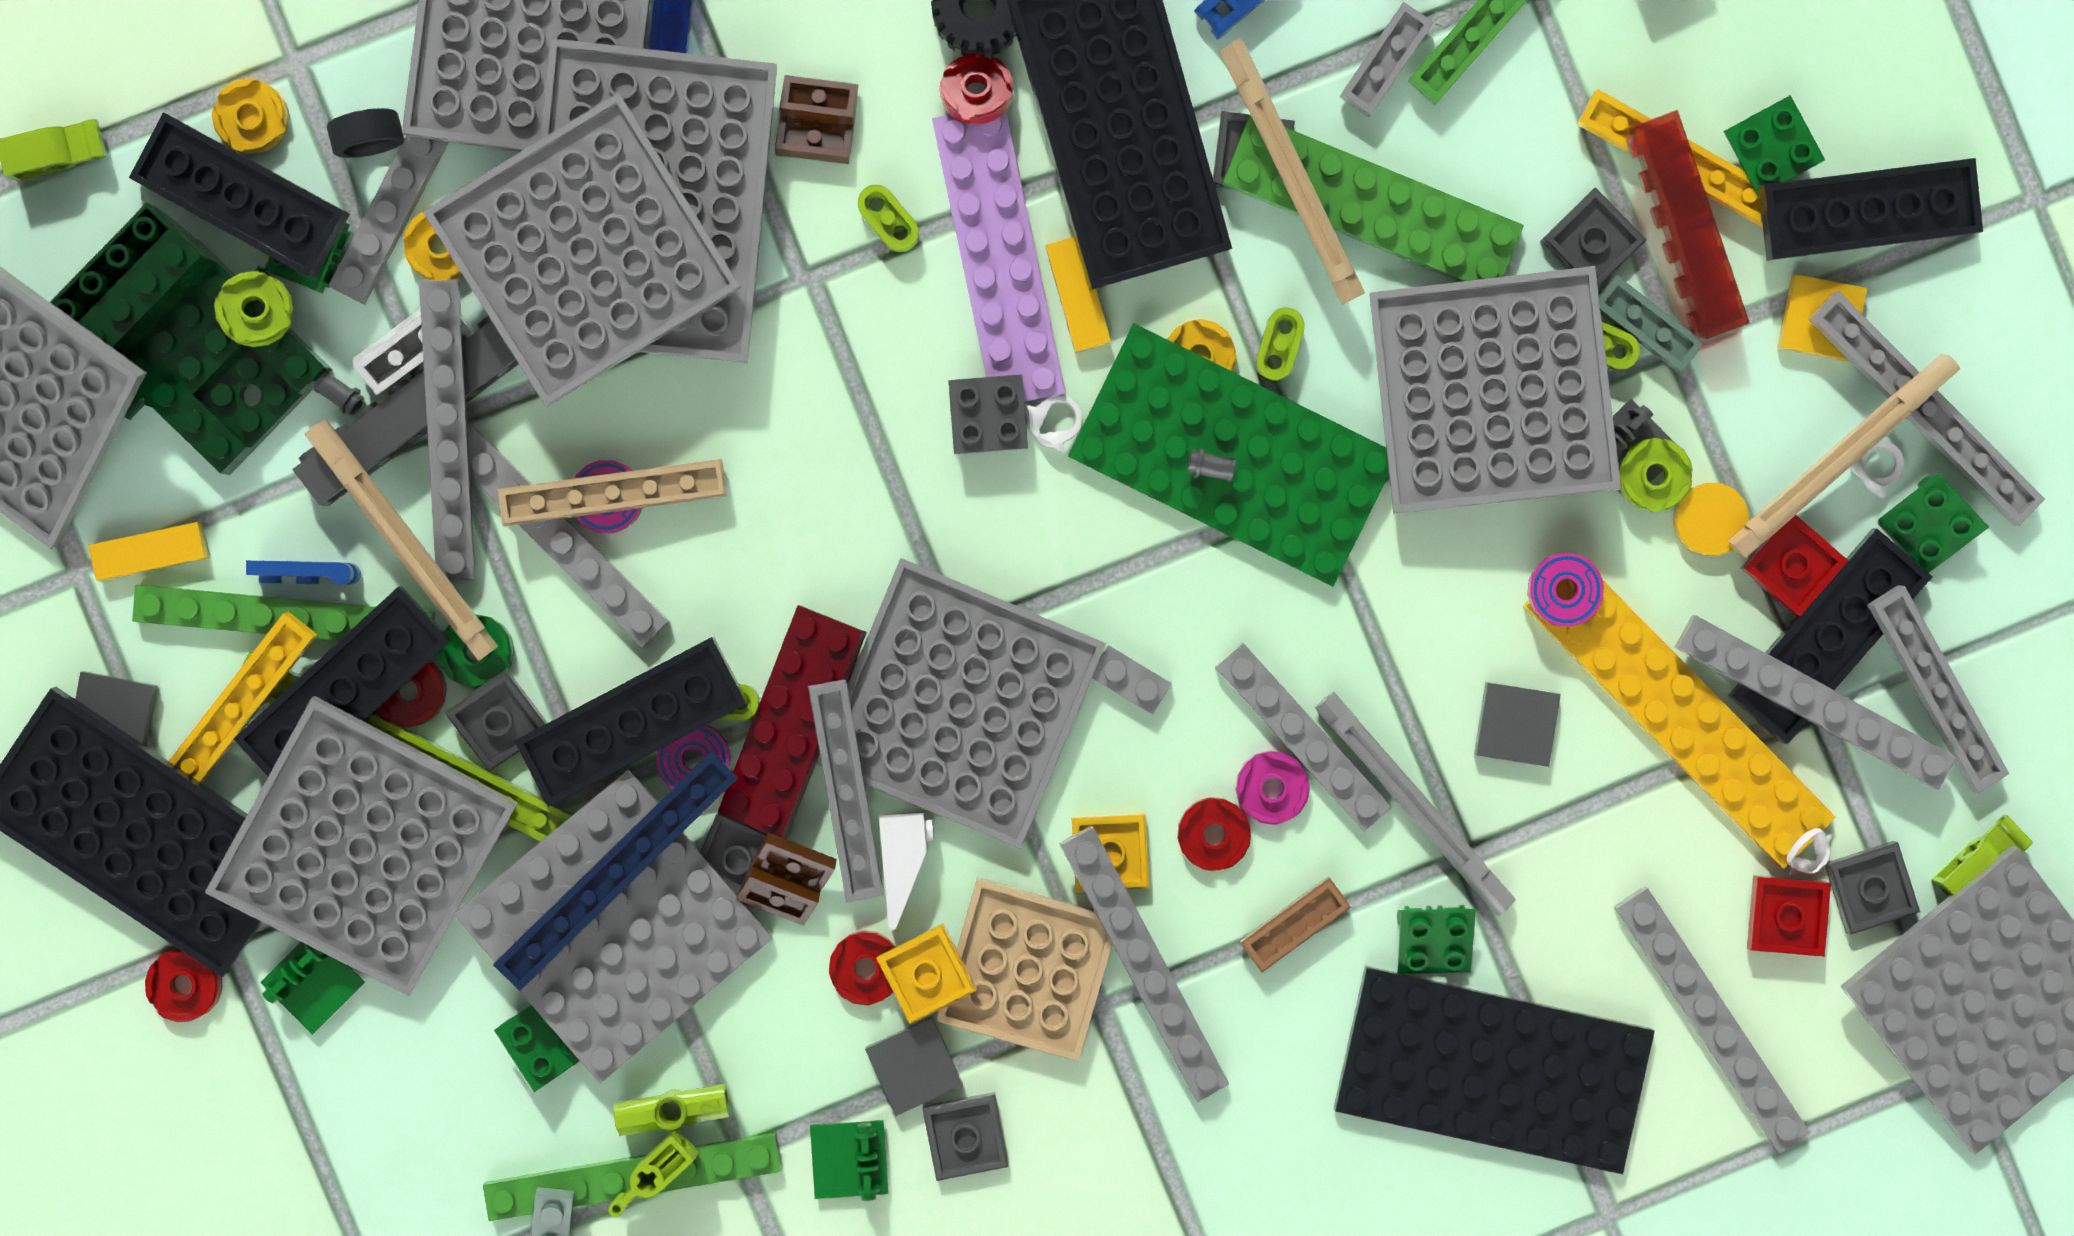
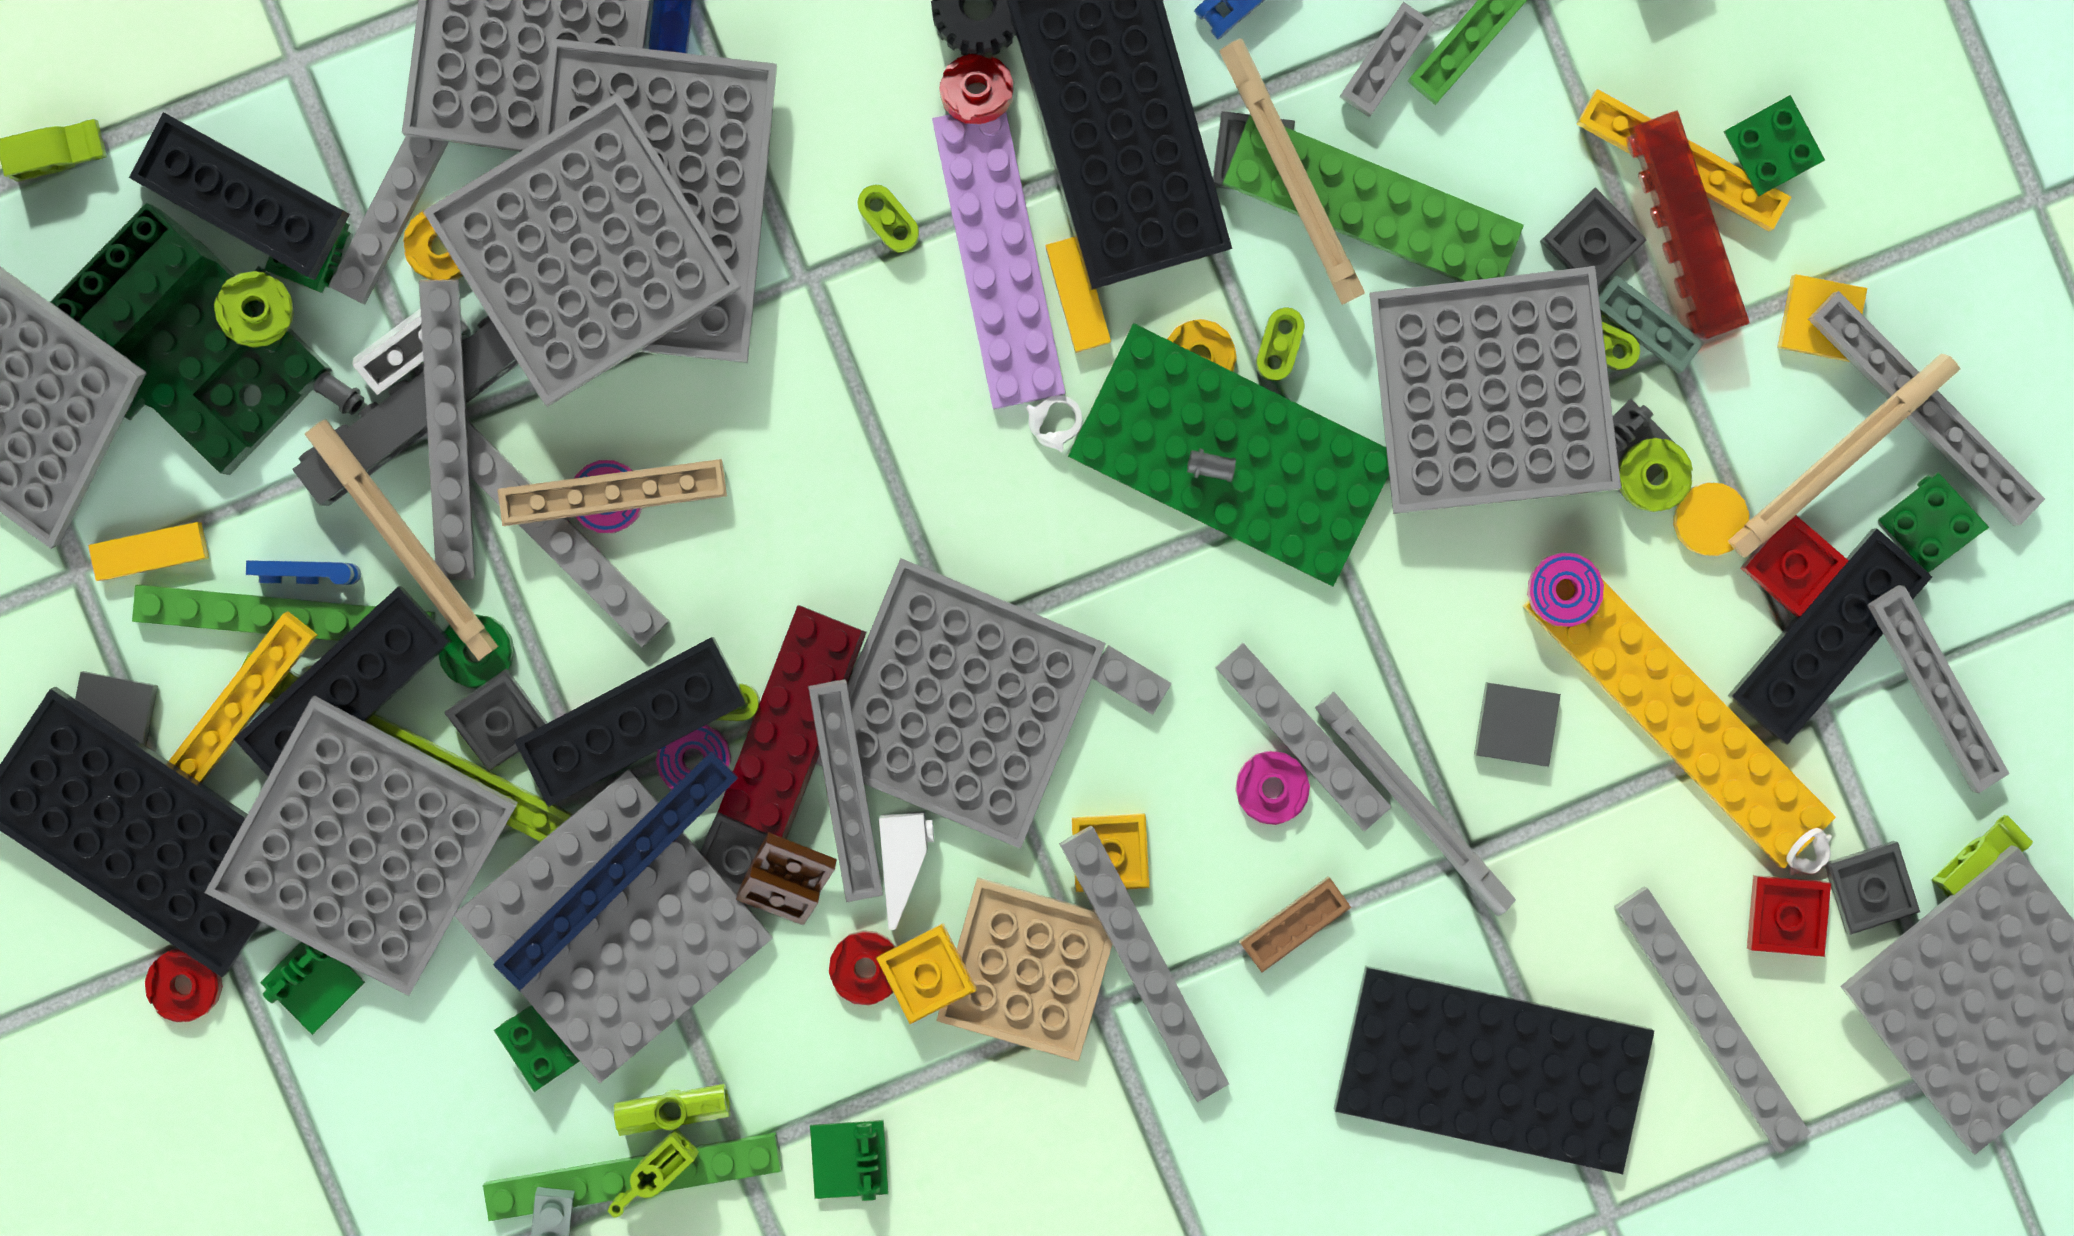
(250, 116): yellow tile -> none
(365, 132): black tyre -> none
(424, 706): red tile -> none
(816, 119): reddish brown slope -> none
(914, 1066): dark grey tile -> none
(965, 1136): dark grey tile -> none
(988, 414): dark grey hinge -> none
(1198, 818): red tile -> none
(1435, 940): green hinge -> none
(1815, 702): light grey plate -> none
(1870, 209): black plate -> none
(1879, 485): white piece -> none

